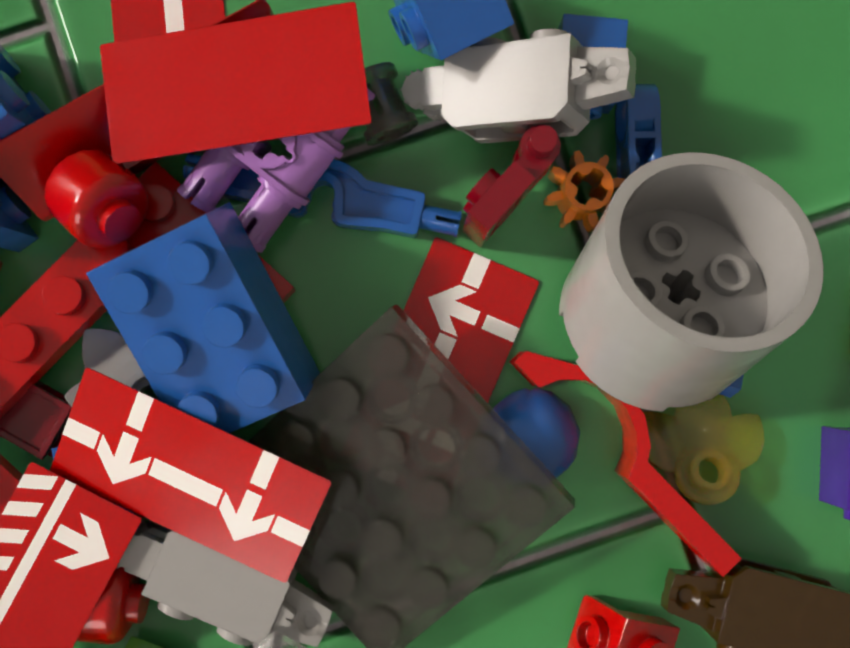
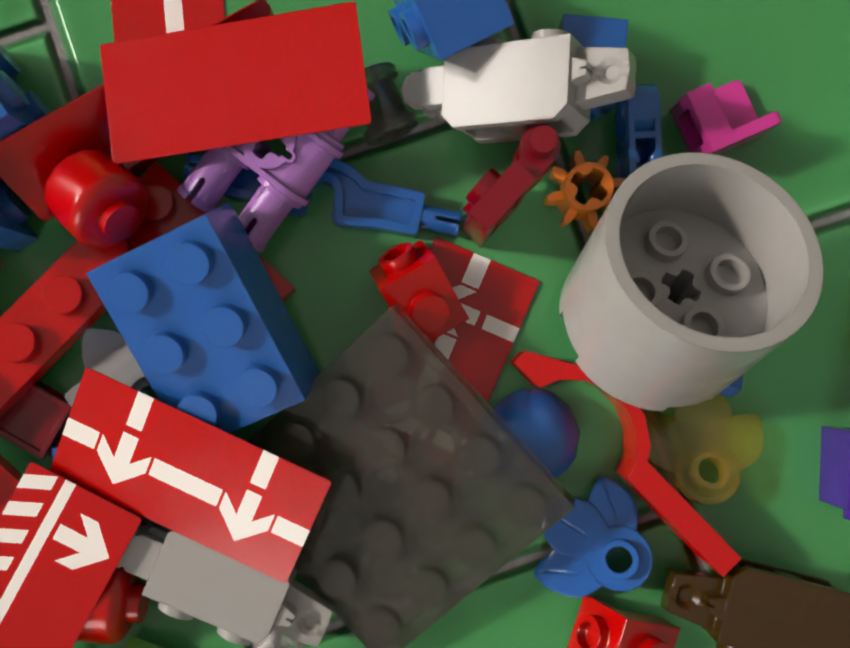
(419, 286): none -> red bracket
(585, 537): none -> blue plate
(719, 118): none -> dark pink panel

